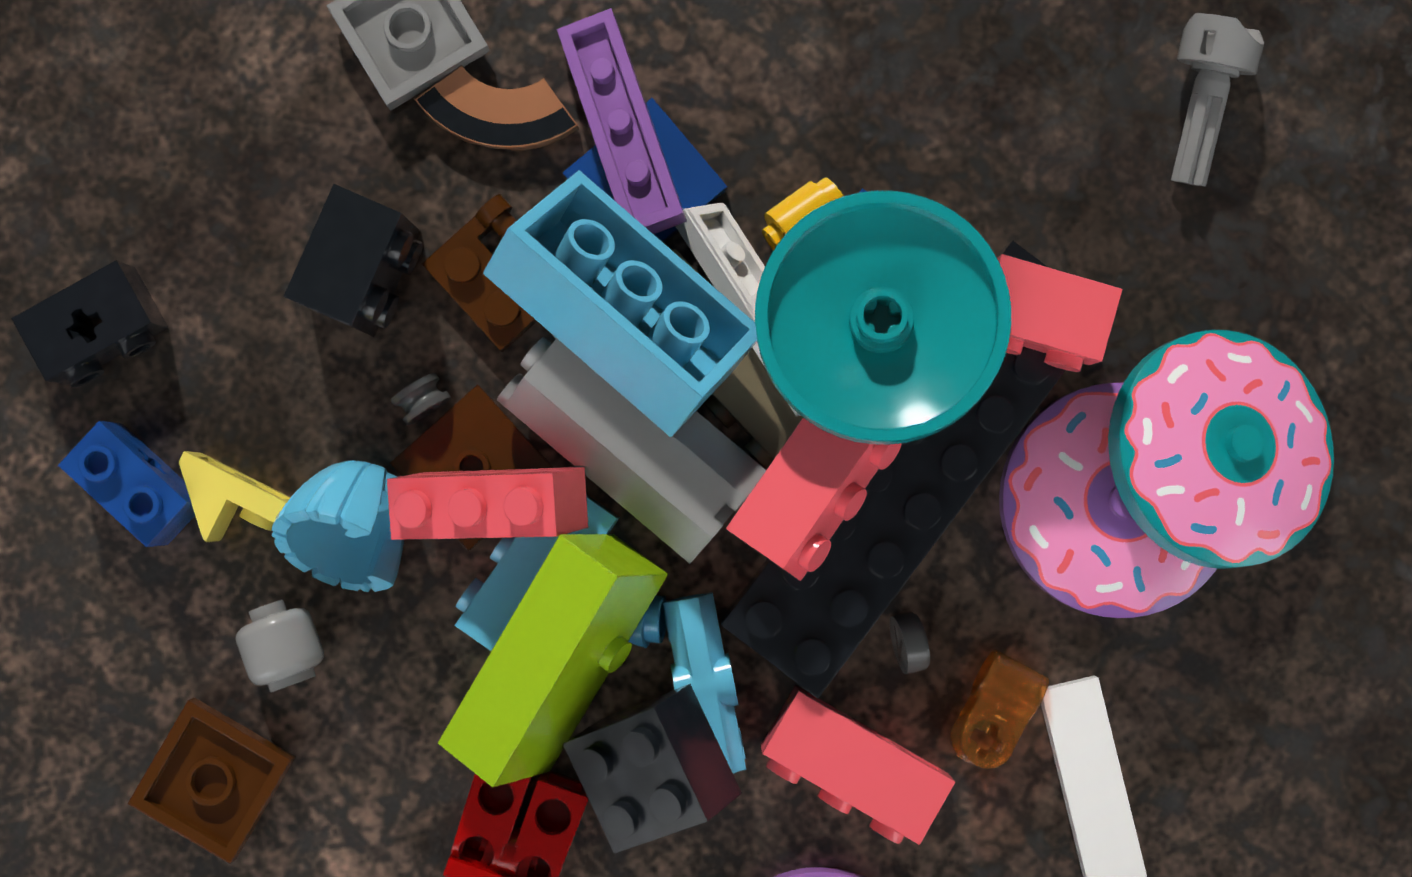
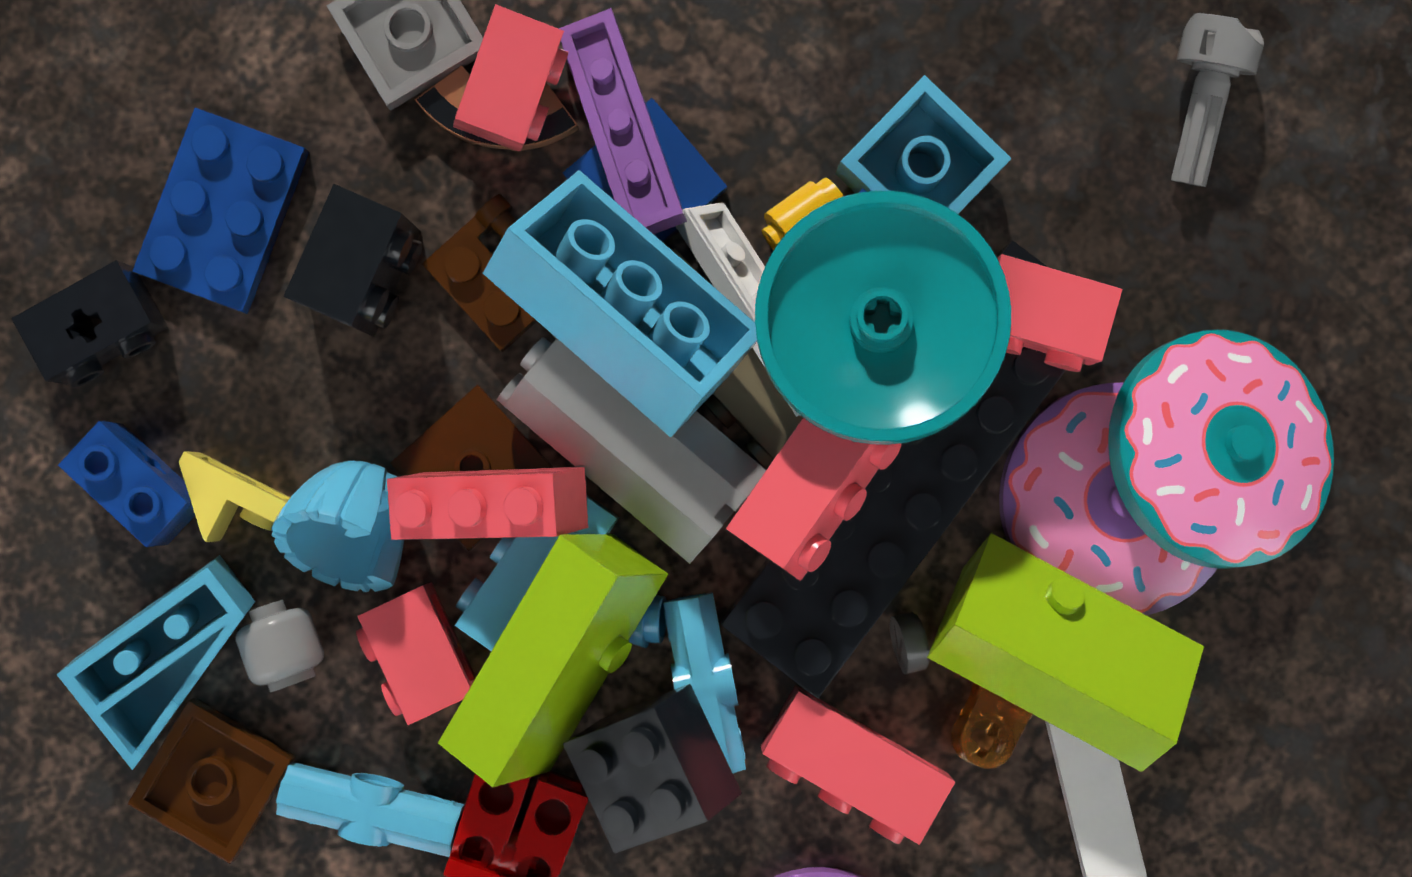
(154, 659): none -> medium azure wedge
(221, 210): none -> blue plate
(369, 809): none -> medium azure piece
(416, 653): none -> coral brick
(420, 399): dark grey bush -> none
(510, 78): none -> coral brick
(925, 150): none -> medium azure brick
(1068, 653): none -> lime brick

